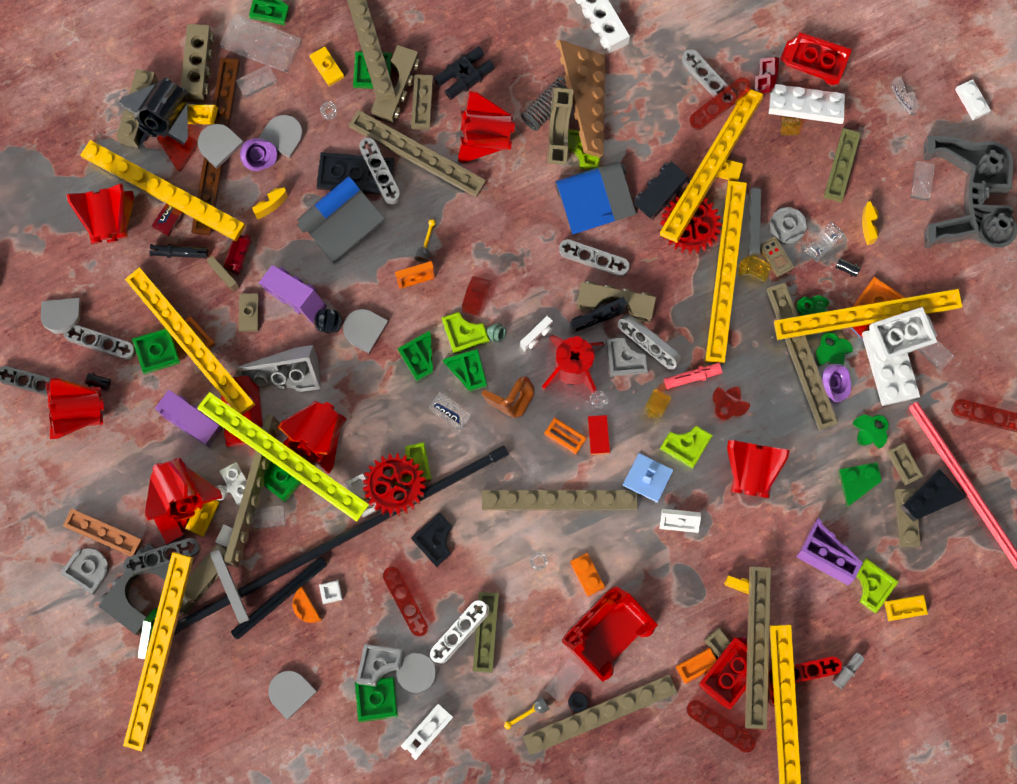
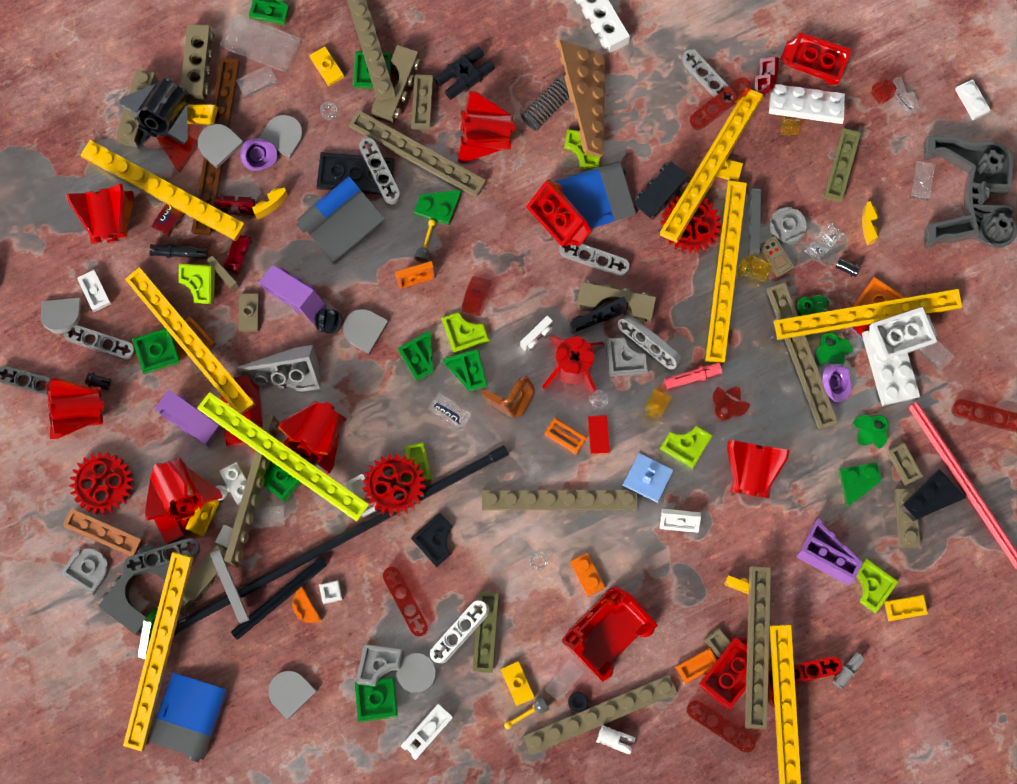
(88, 472): none -> red gear
(94, 291): none -> white plate
(188, 716): none -> blue door
(199, 280): none -> lime tile
(241, 207): none -> dark red hinge
(438, 205): none -> green wing
(496, 332): sand green plate -> none
(517, 683): none -> yellow plate
(558, 126): dark tan arch -> none
(558, 215): none -> red slope
(611, 739): none -> white hinge
(883, 91): none -> clear red plate

